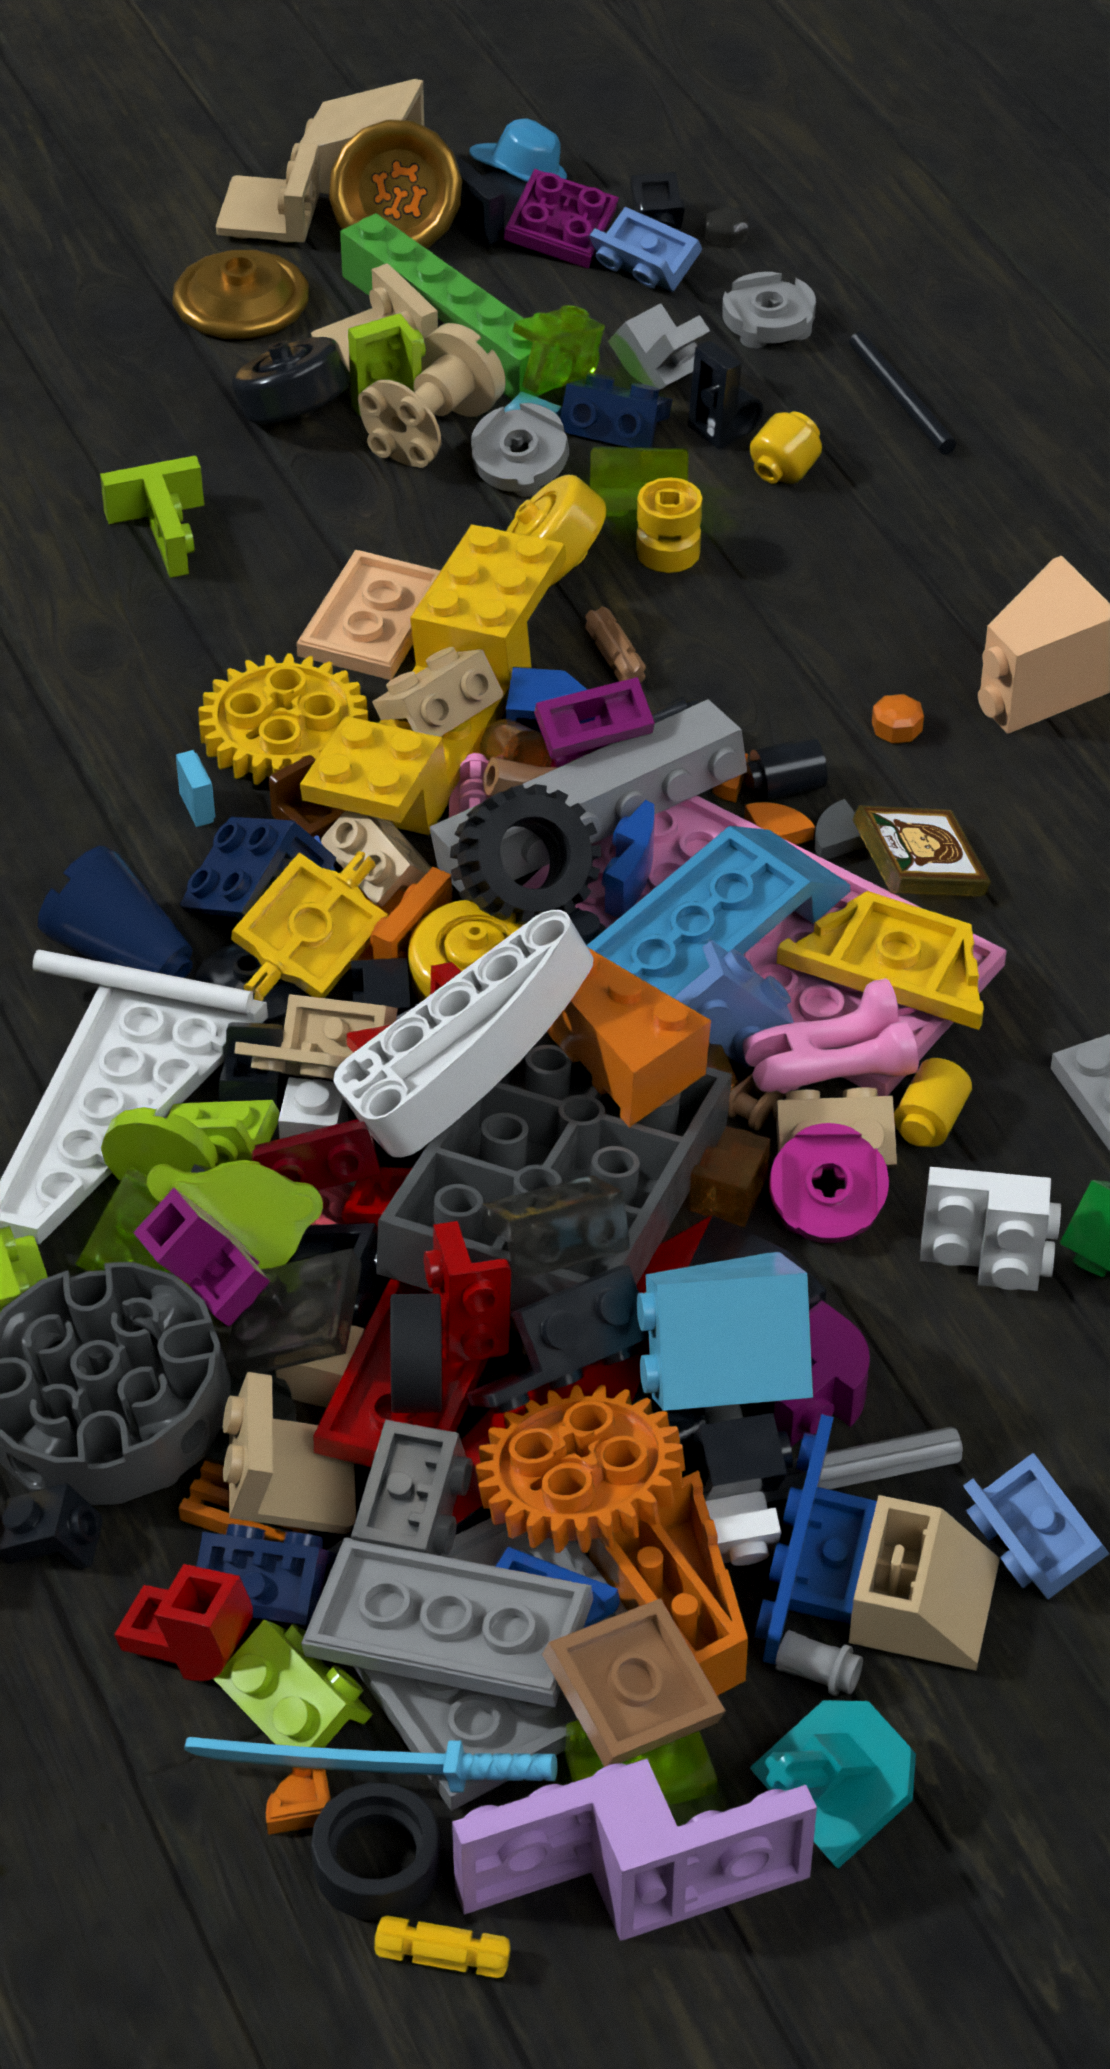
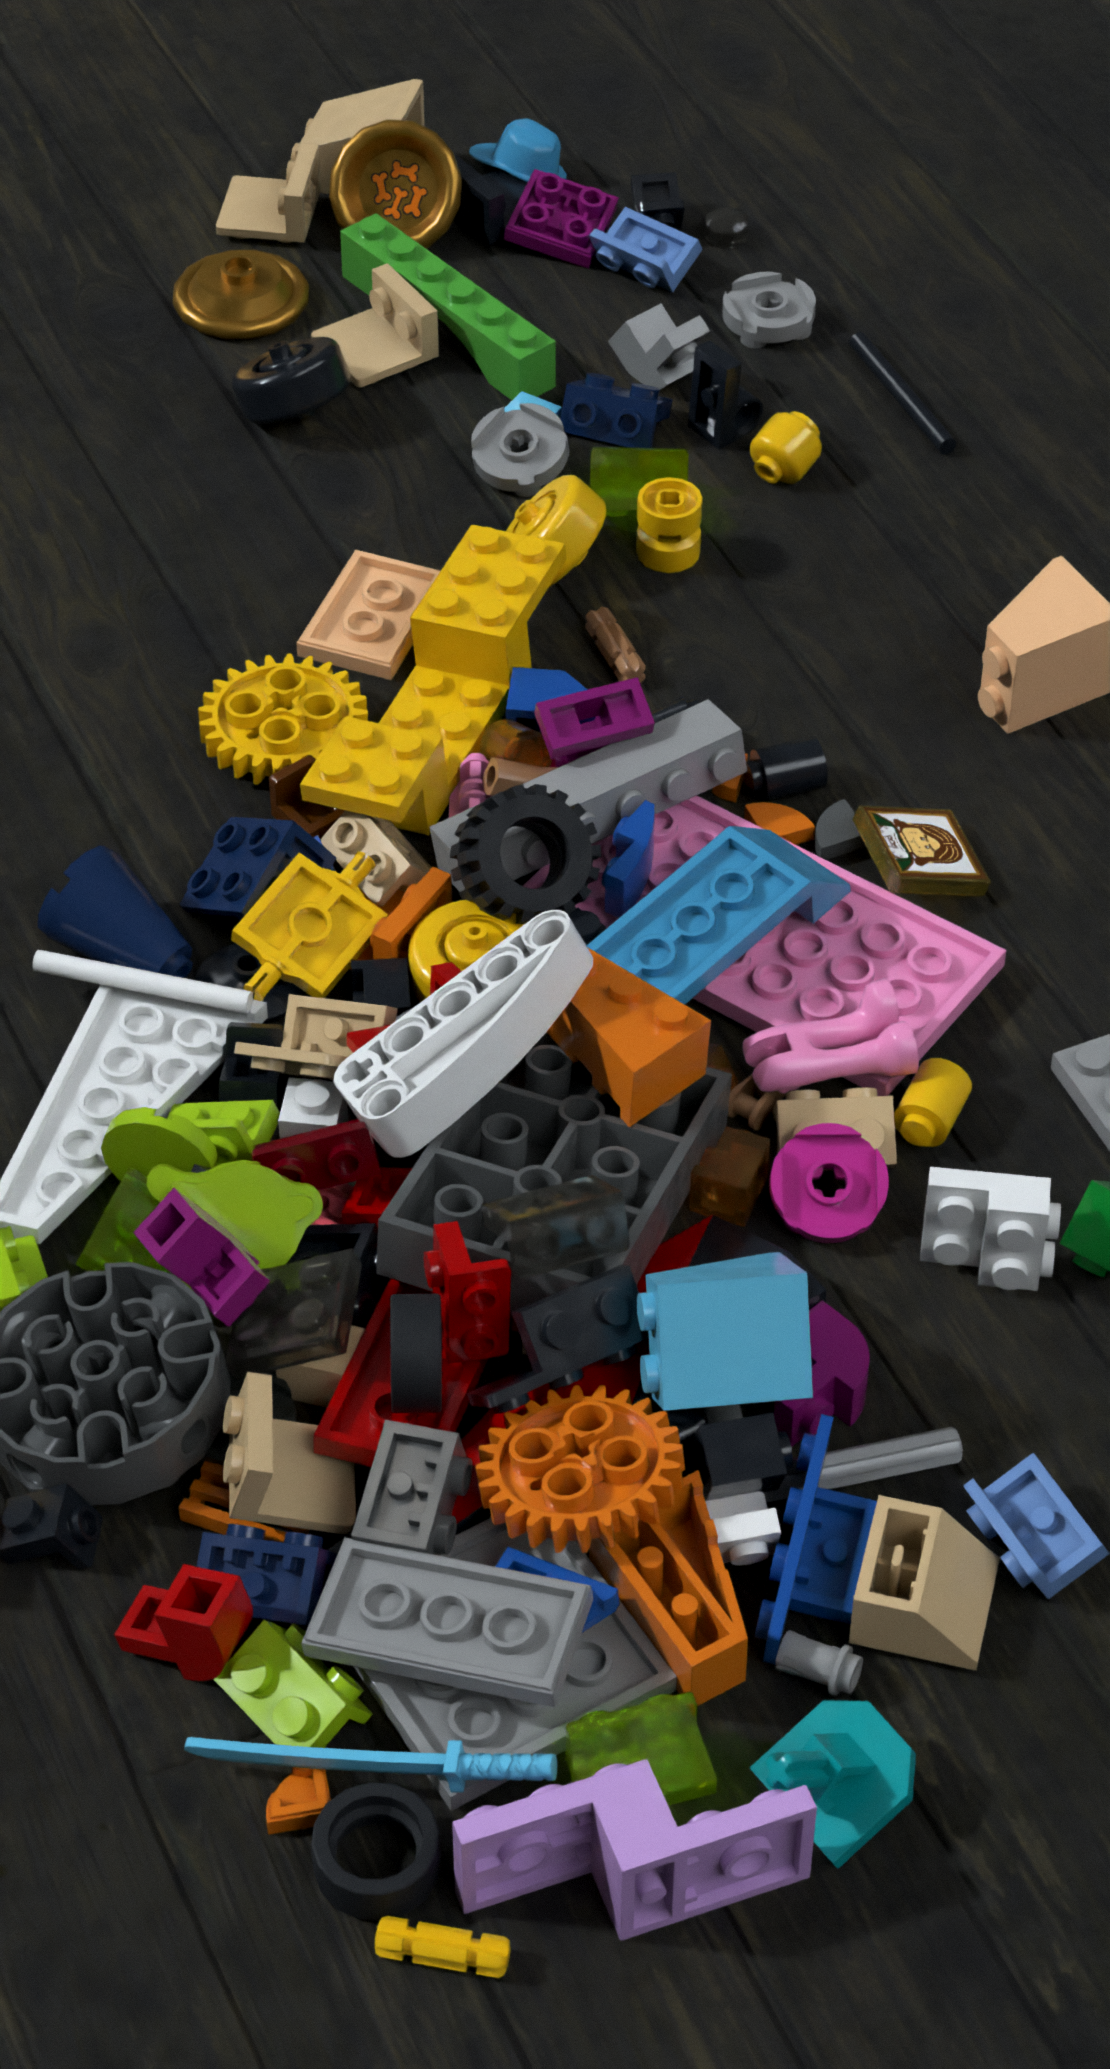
(159, 494): lime bracket -> none
(195, 788): medium azure tile -> none
(384, 352): lime bracket -> none
(443, 693): tan bracket -> none
(453, 378): tan piece -> none
(562, 347): clear neon green bracket -> none
(633, 1683): medium nougat tile -> none
(735, 1000): medium blue bracket -> none
(897, 718): orange tile -> none
(914, 948): yellow wing -> none

